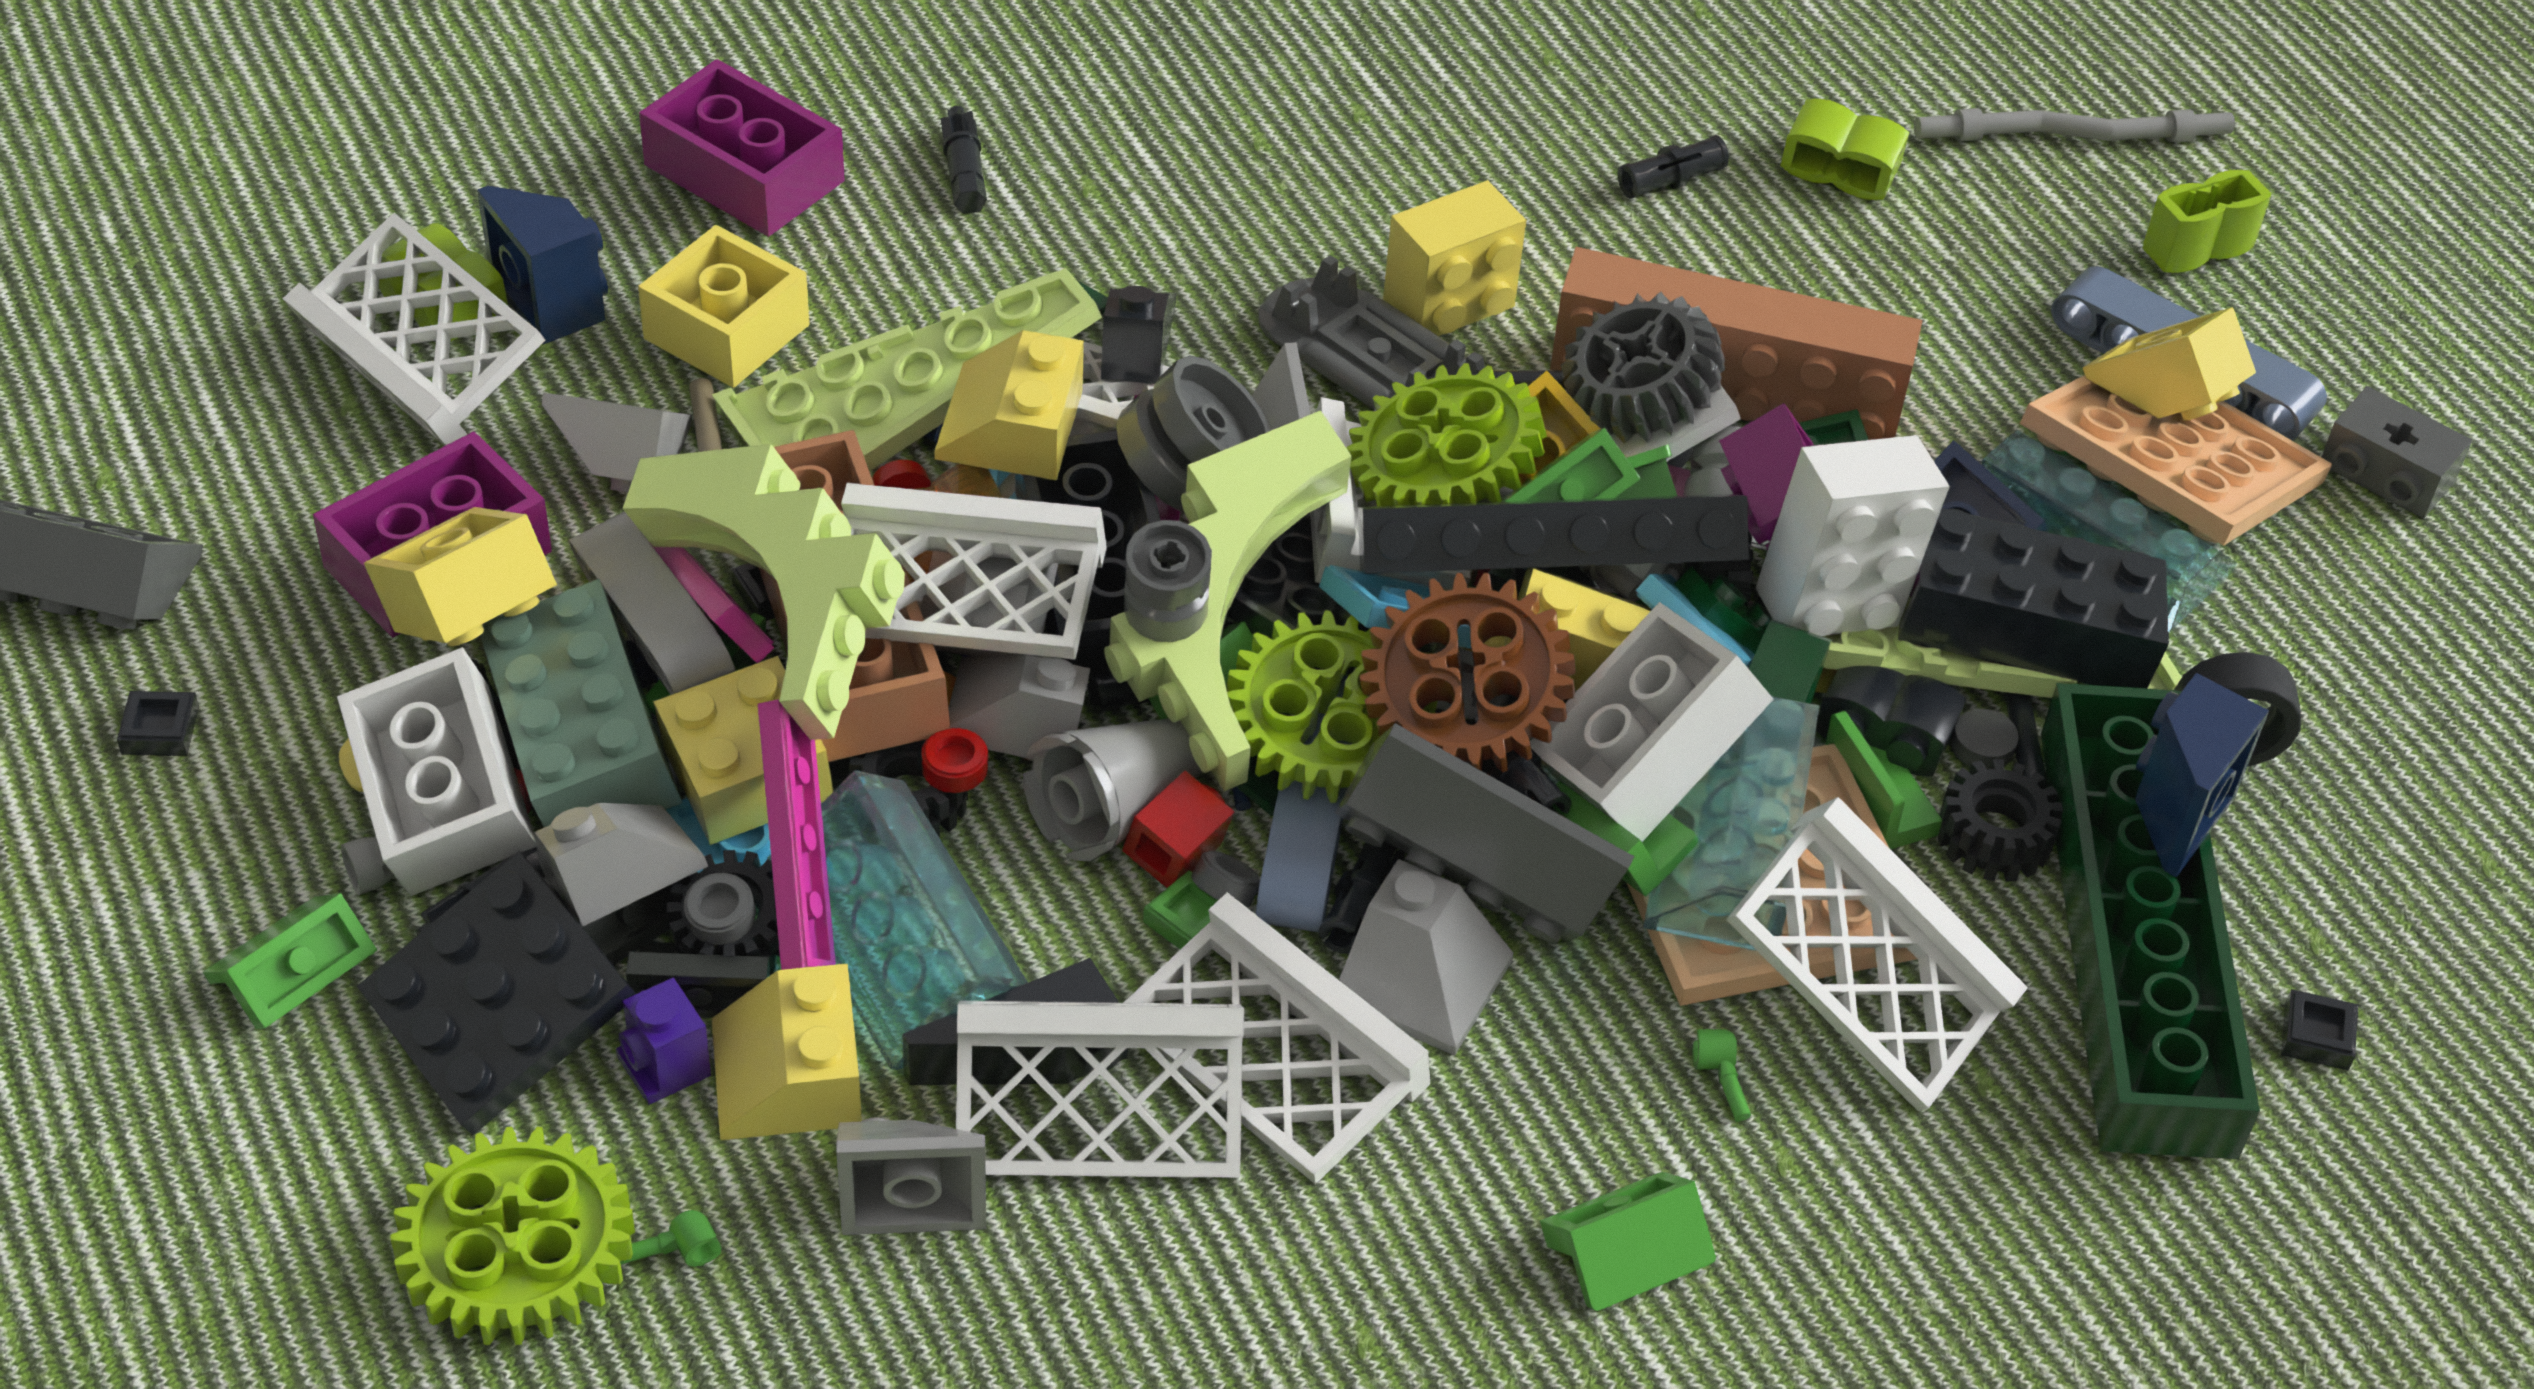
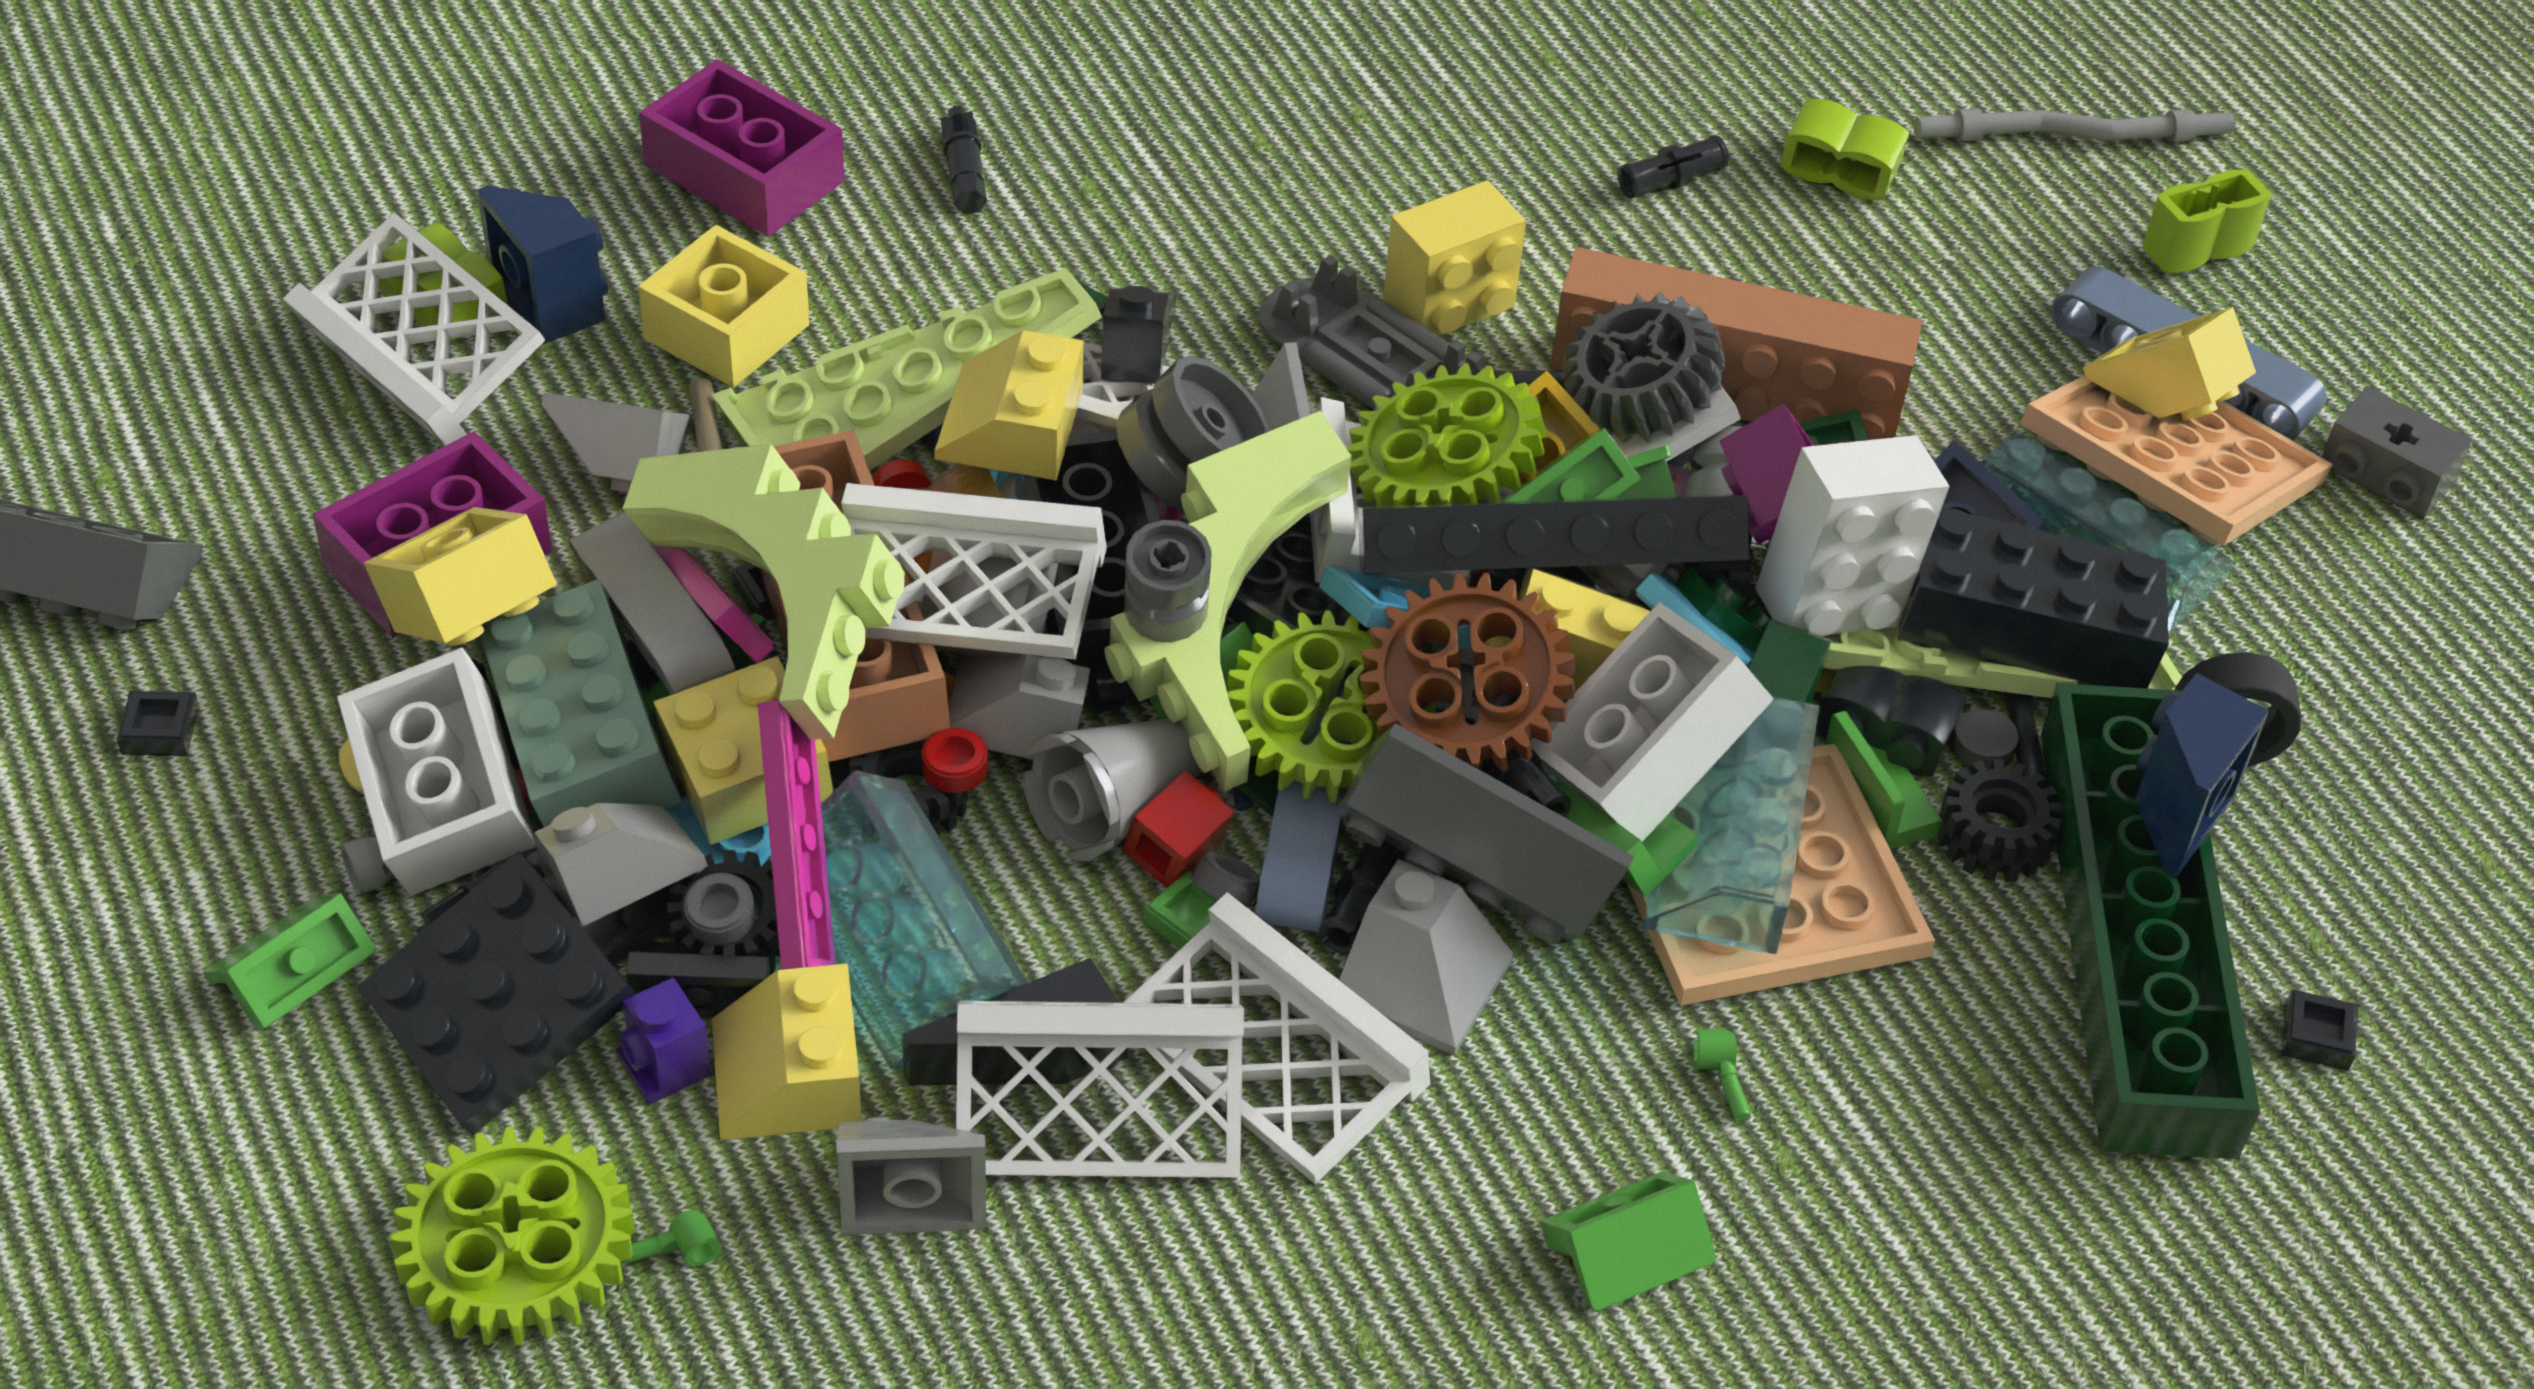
(1897, 905): white fence -> none

